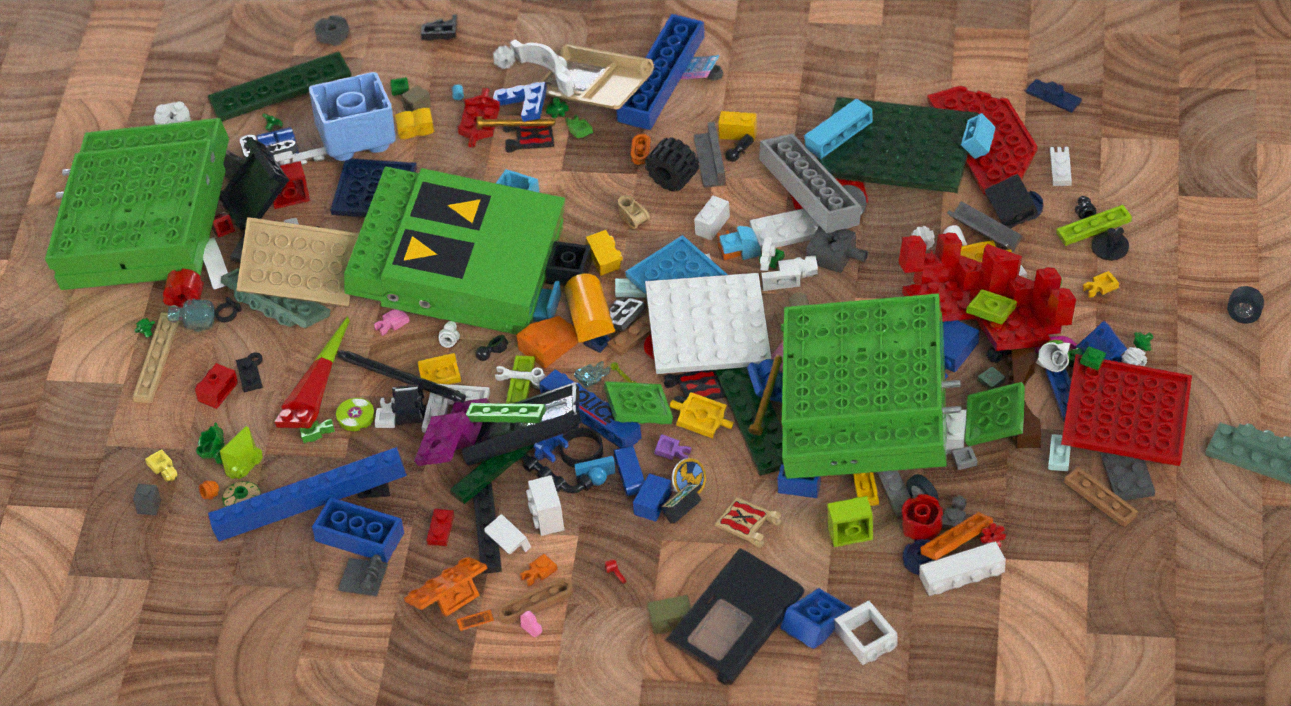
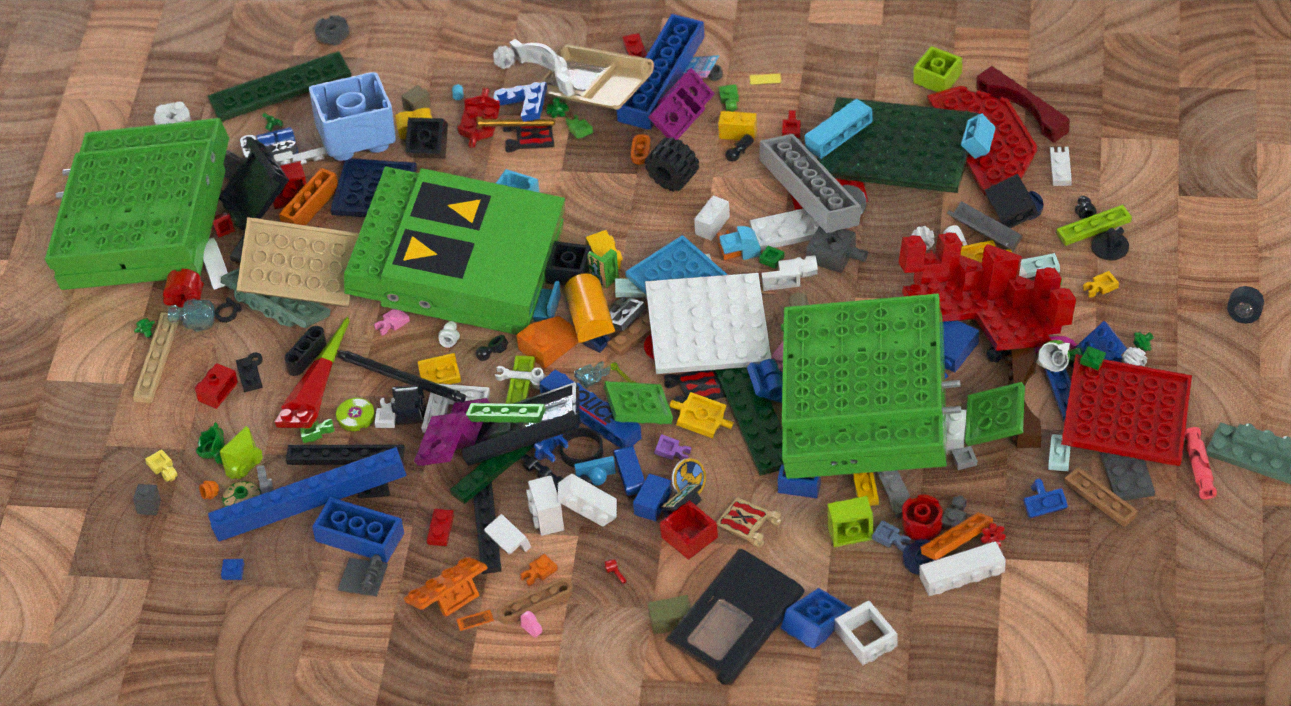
(232, 569): none -> blue plate
(265, 484): none -> light grey plate
(305, 350): none -> black beam
(310, 198): none -> orange brick
(335, 453): none -> black plate
(399, 86): green tile -> none
(426, 138): none -> black brick
(440, 29): black wing -> none
(587, 500): none -> white brick
(604, 267): none -> bright green panel
(632, 211): tan piece -> none
(634, 45): none -> red plate
(681, 105): none -> magenta bracket
(688, 530): none -> red container
(710, 157): flat silver panel -> none
(729, 96): none -> bright green plate
(756, 428): pearl gold bar -> none
(765, 79): none -> light yellow sticker
(767, 252): white plate -> none
(791, 125): none -> red plate
(888, 535): none -> sand blue plate
(920, 485): black wheel -> none
(937, 70): none -> lime brick
(991, 306): lime tile -> none
(991, 378): sand green tile -> none
(1032, 264): none -> light aqua plate
(1045, 501): none -> blue plate
(1051, 122): none -> dark red arch
(1053, 94): dark blue piece -> none
(1200, 463): none -> coral piece

